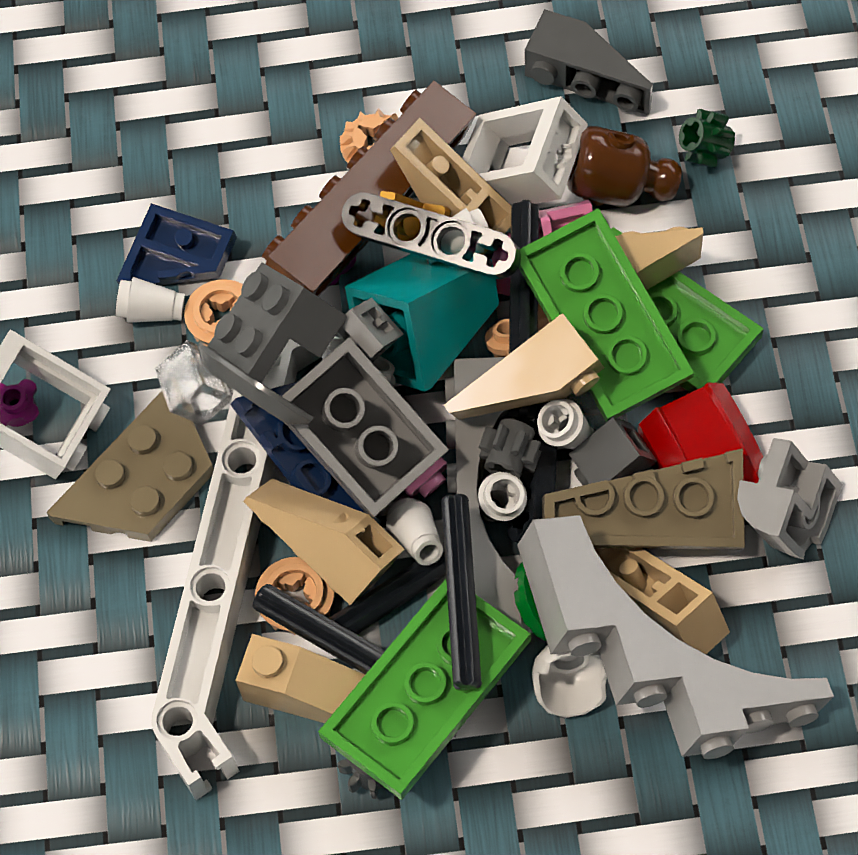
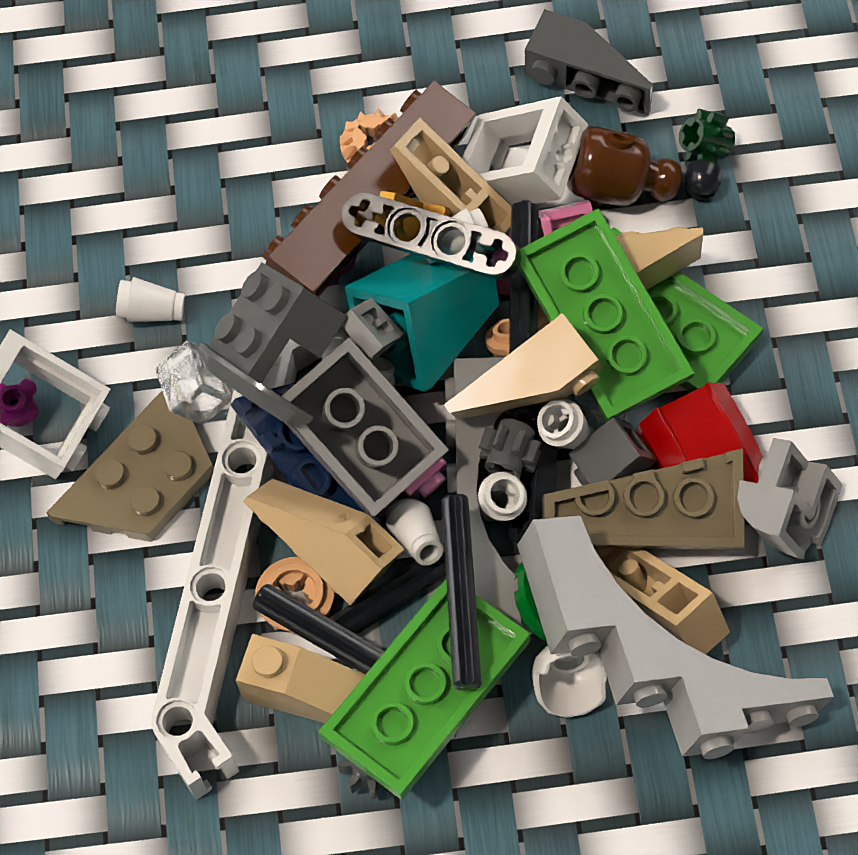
(177, 249): dark blue wing -> none
(216, 294): light nougat gear -> none
(703, 179): none -> black hinge

